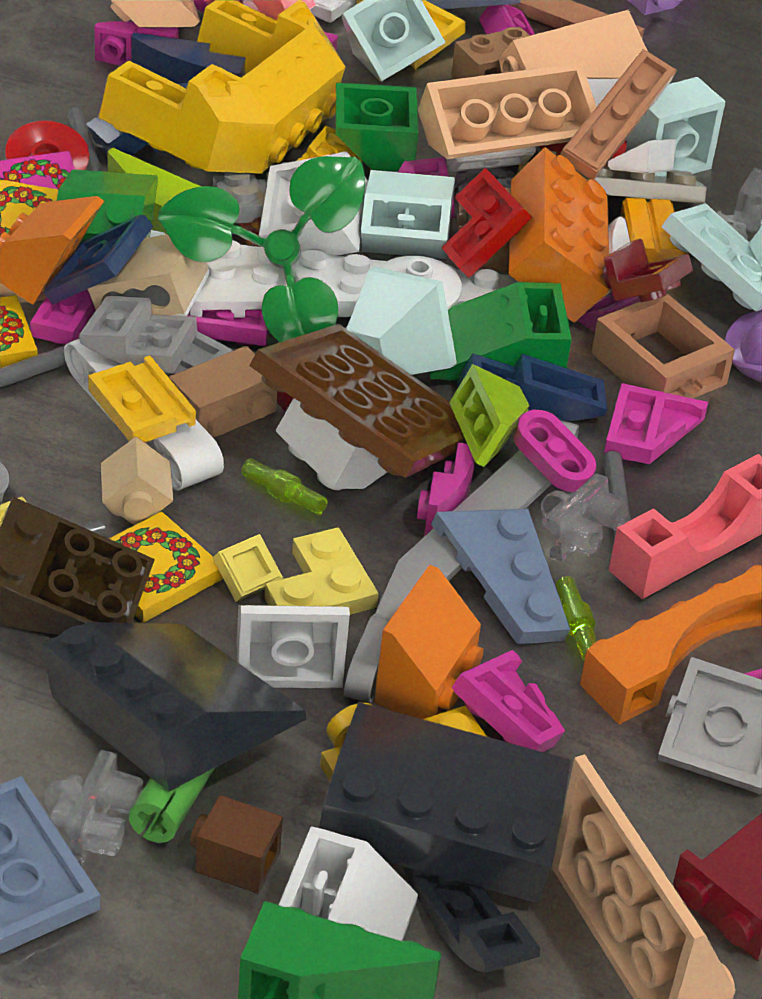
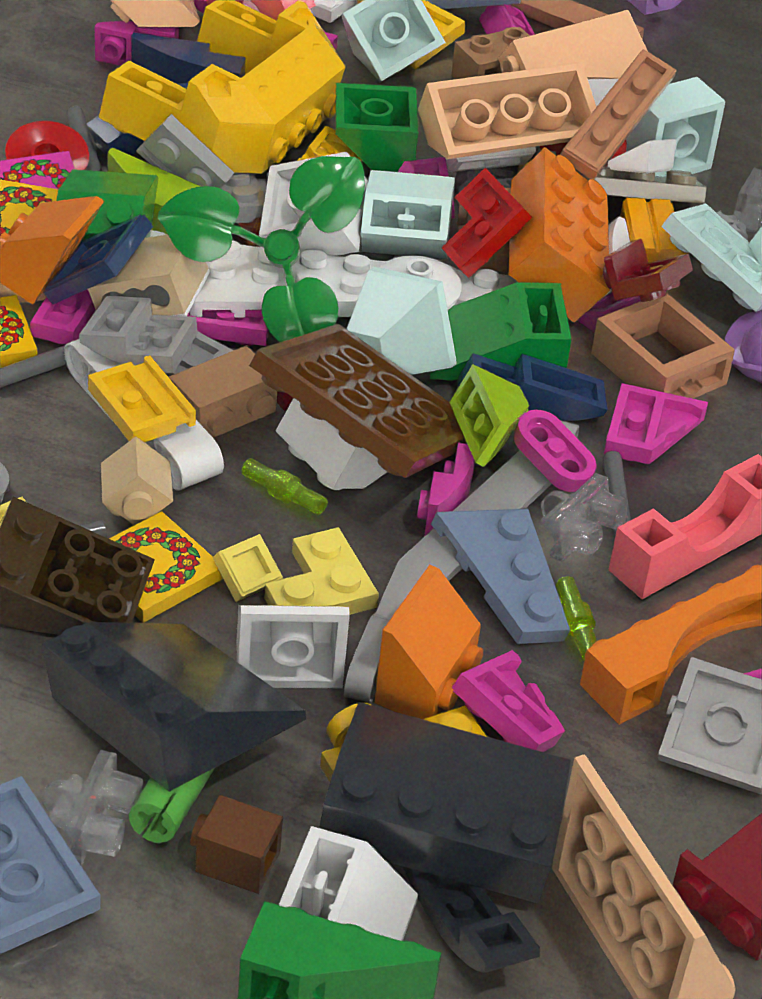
(184, 155): none -> light grey plate

